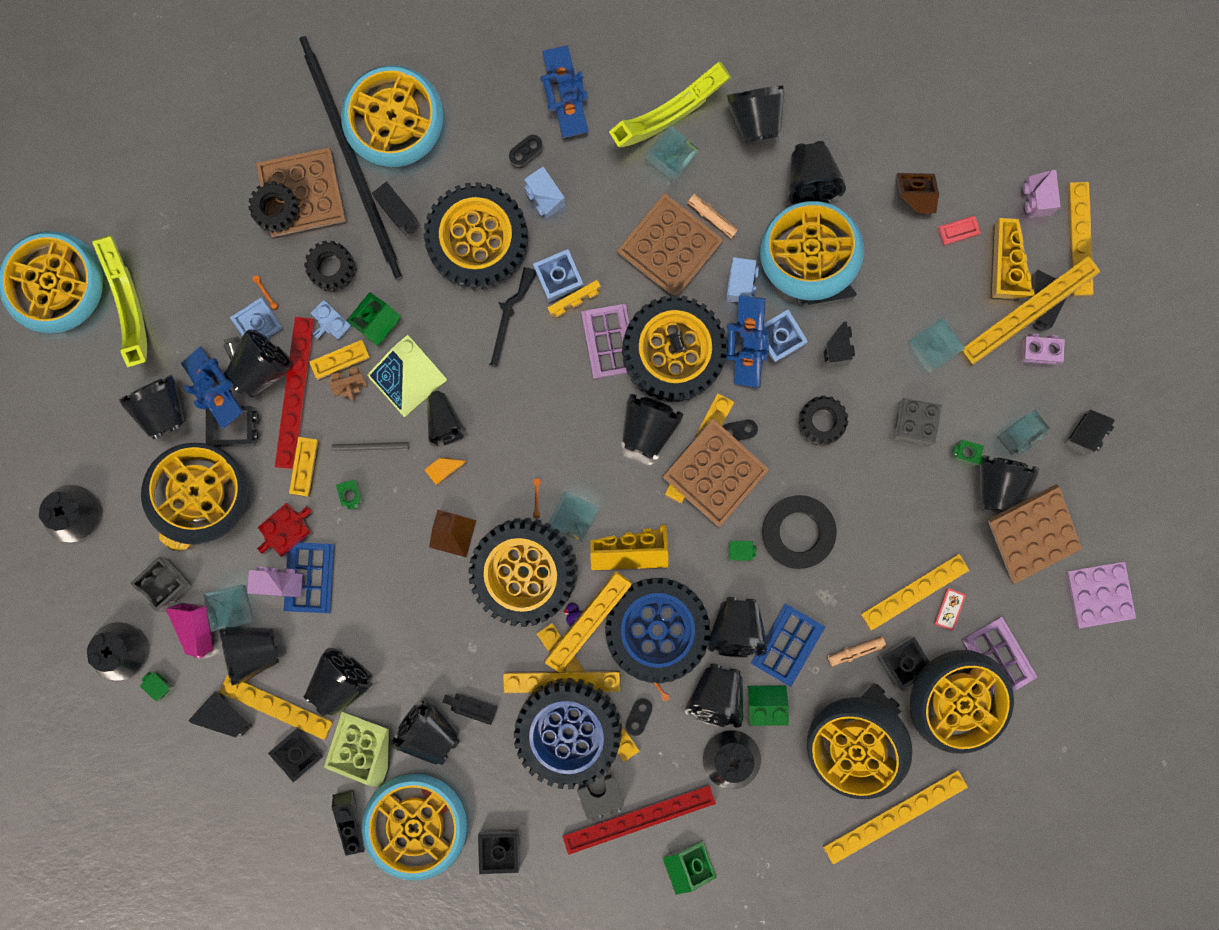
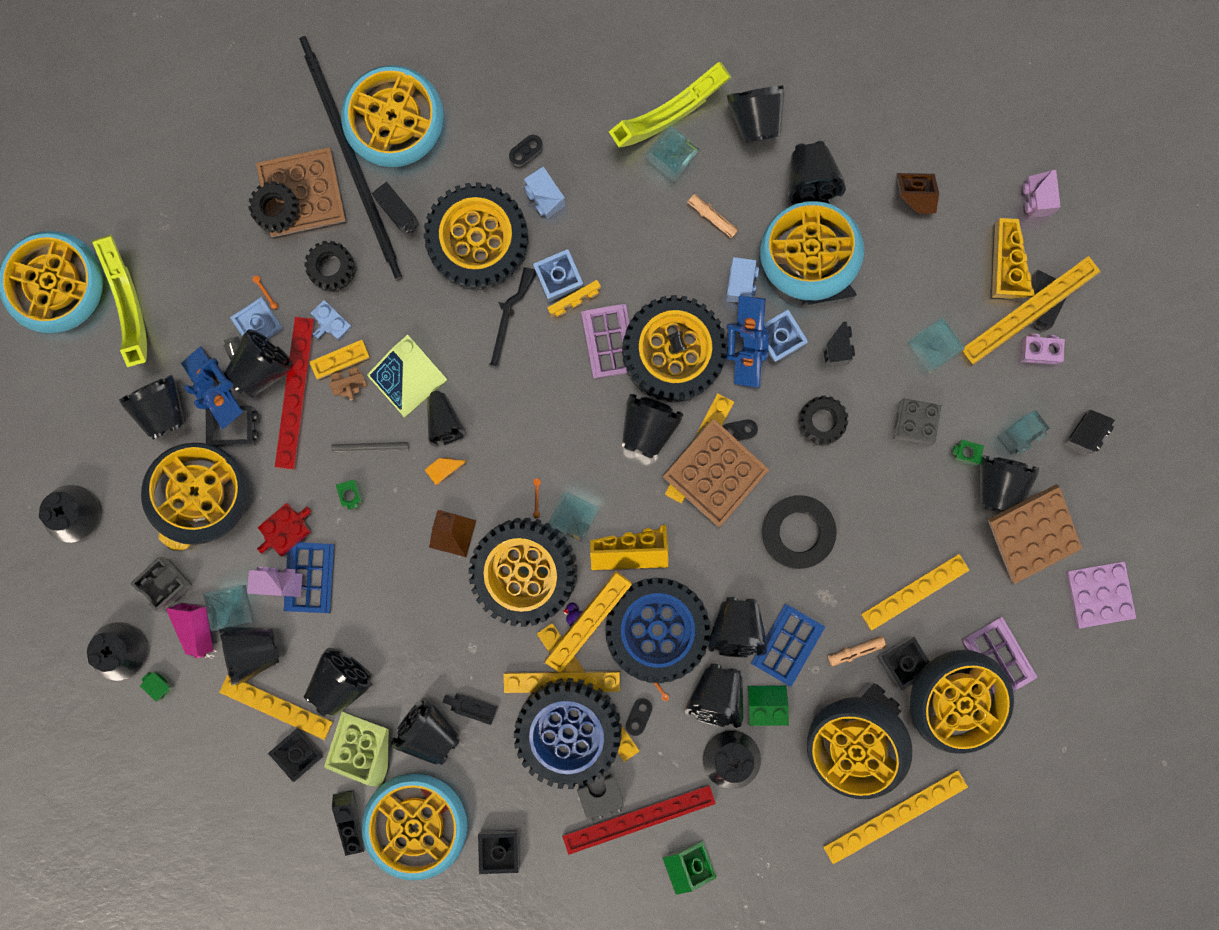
(221, 716): black slope -> none
(303, 466): yellow plate -> none
(373, 318): green slope -> none
(571, 89): blue piece -> none
(670, 245): medium nougat plate -> none
(742, 550): green brick -> none
(950, 609): tile -> none
(959, 230): coral tile -> none
(1080, 229): yellow plate -> none

